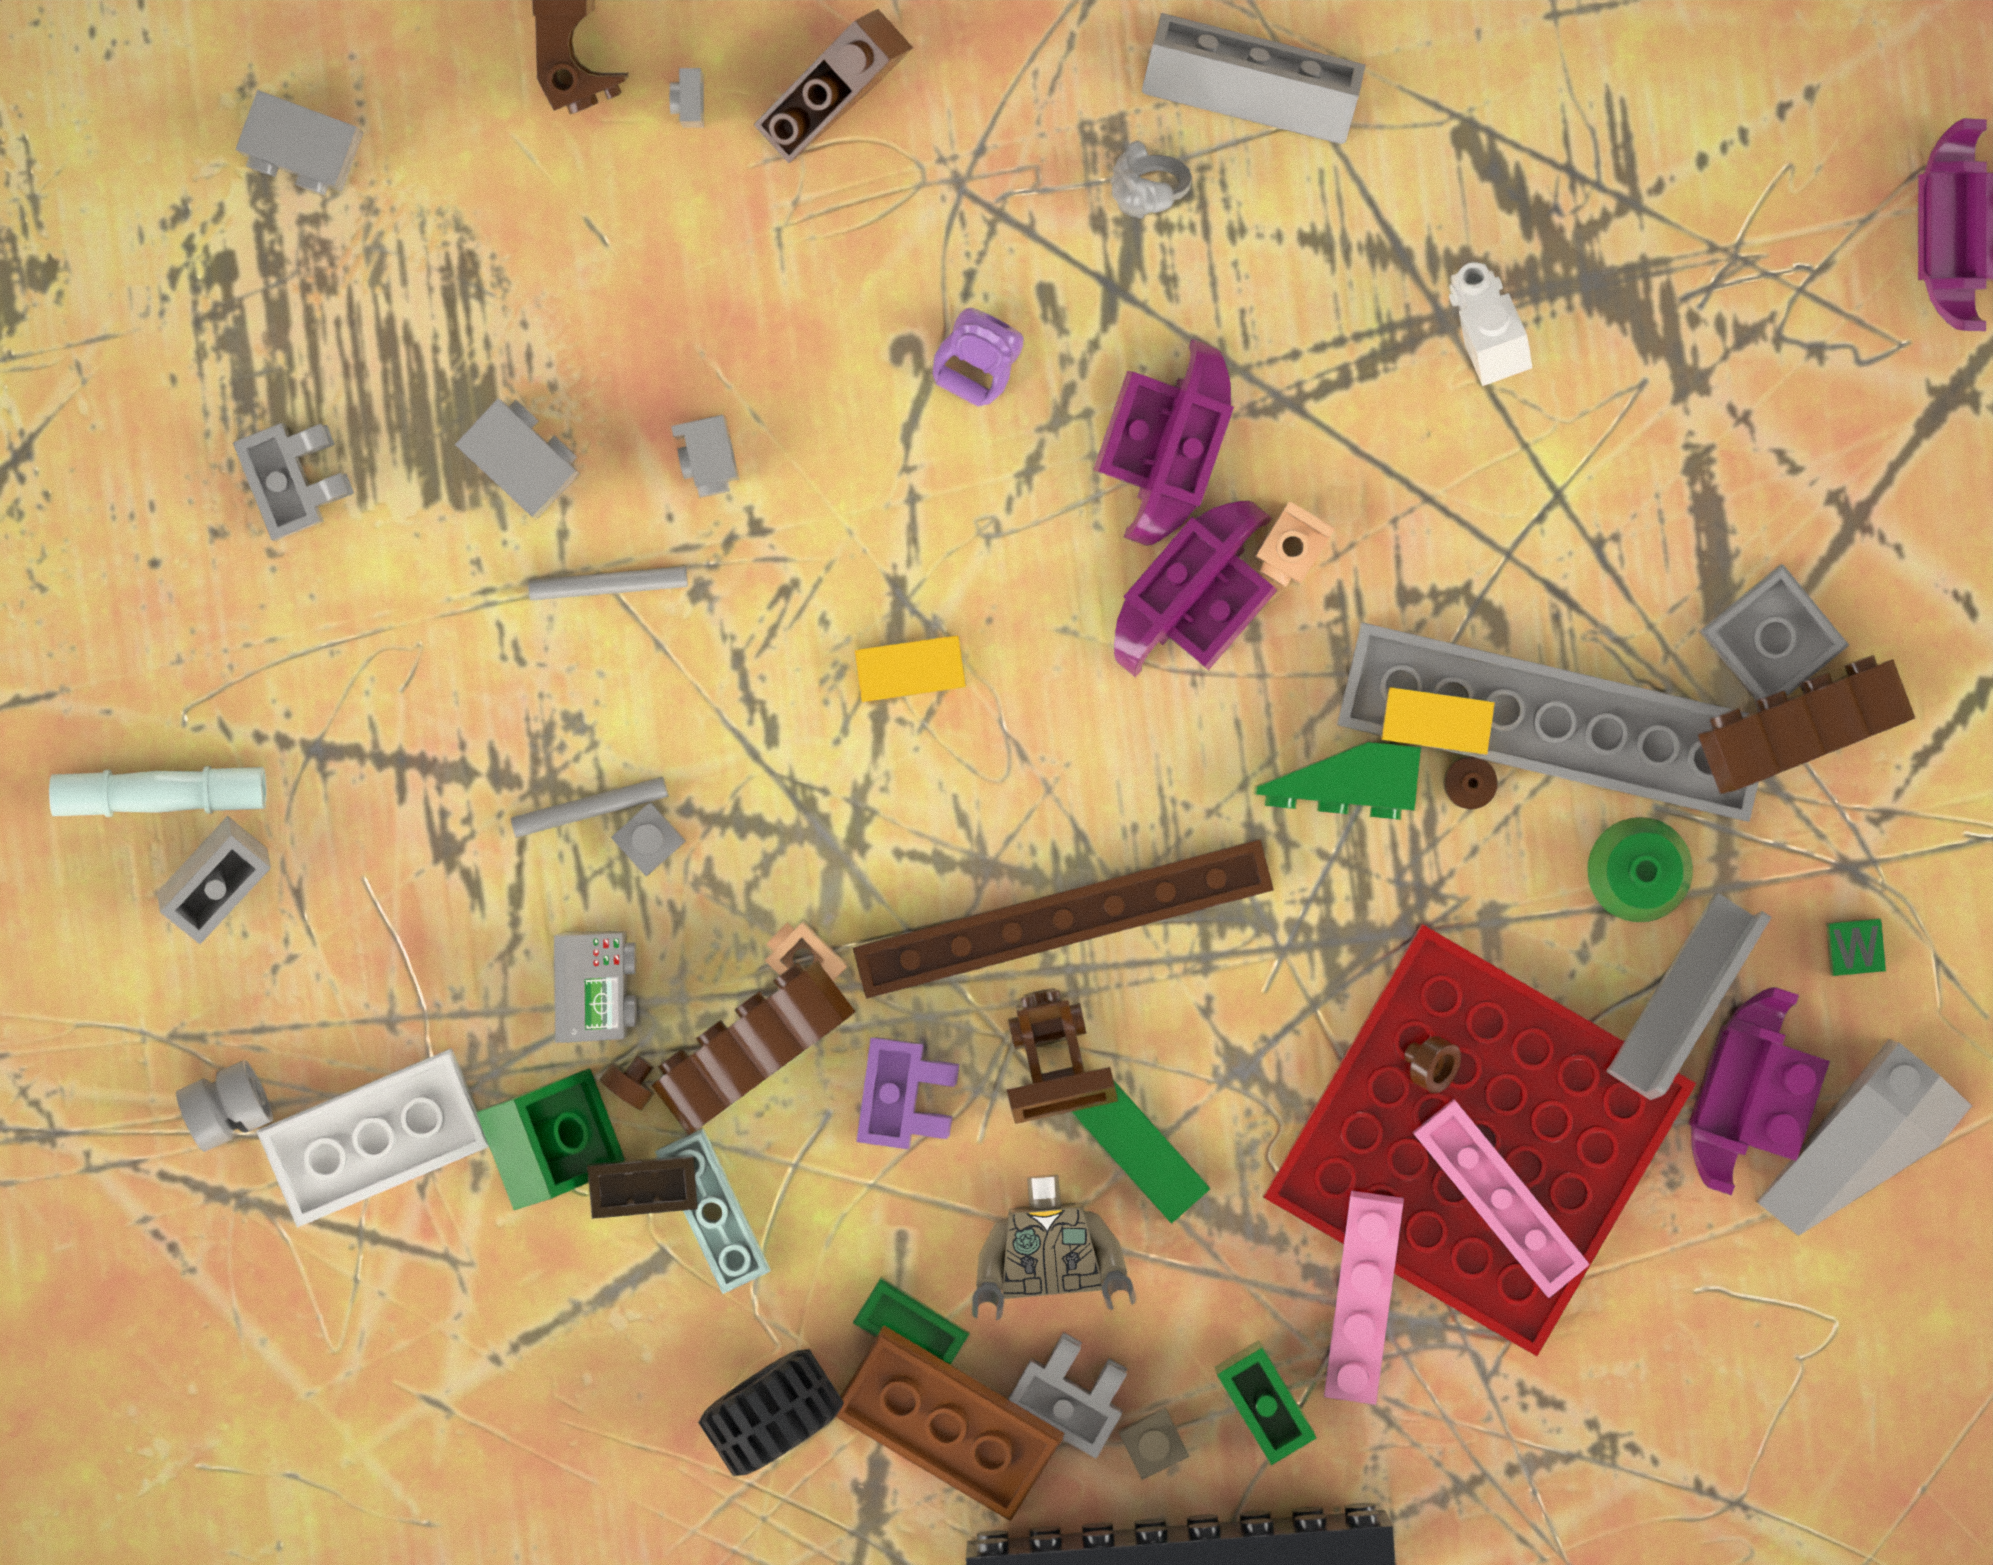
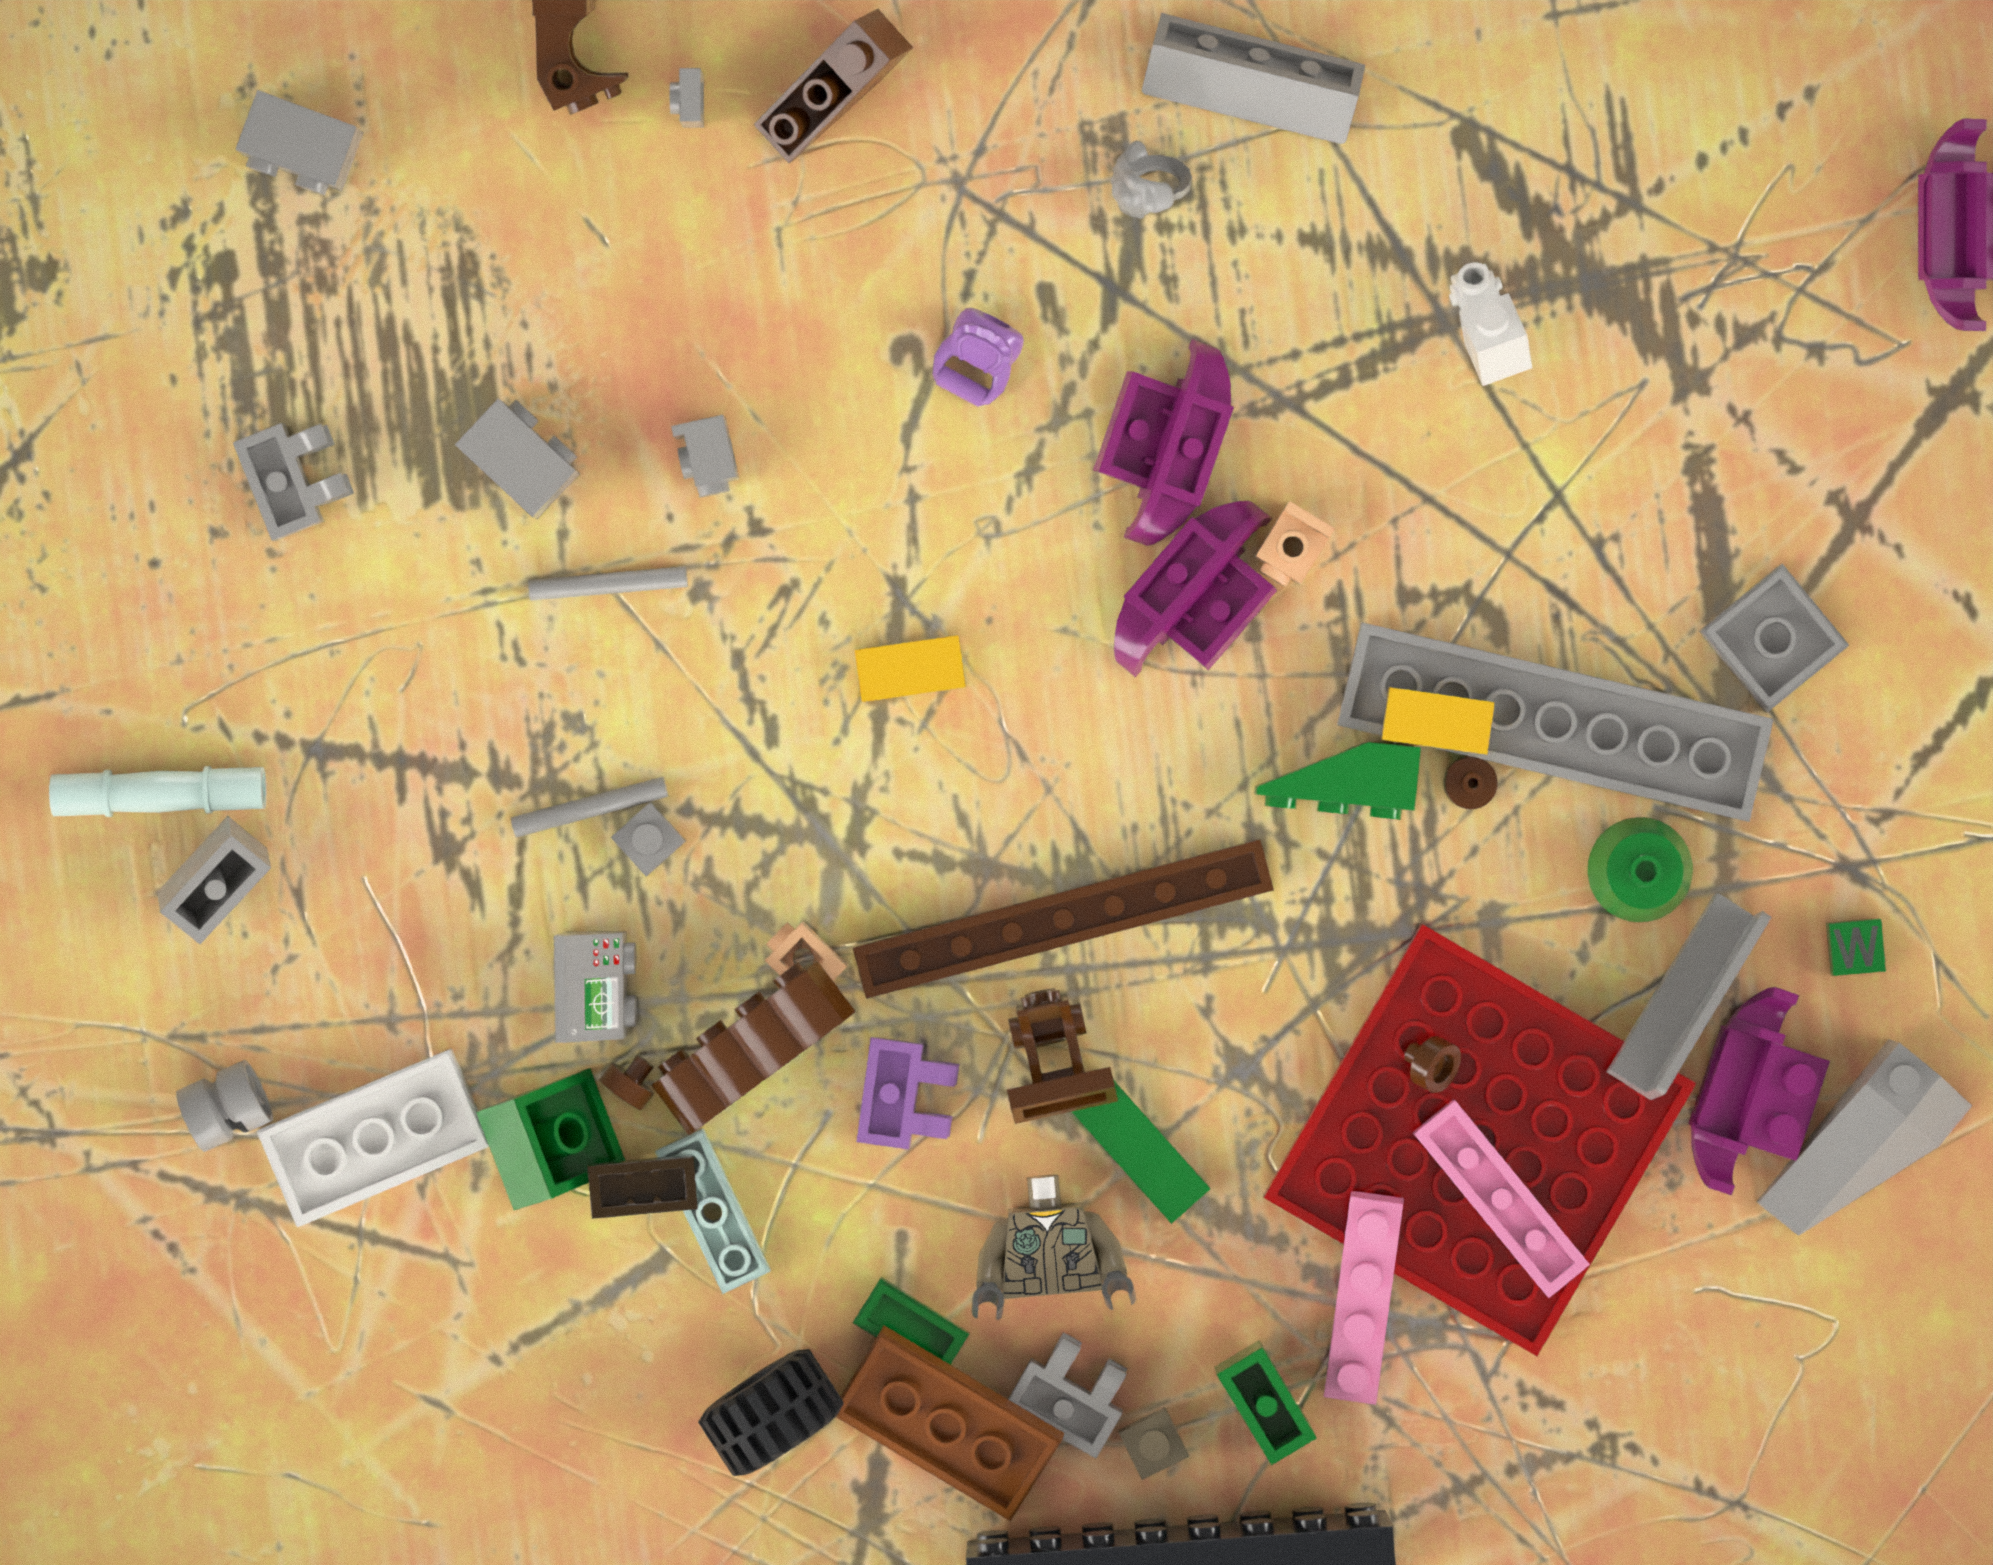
(1805, 726): reddish brown brick -> none

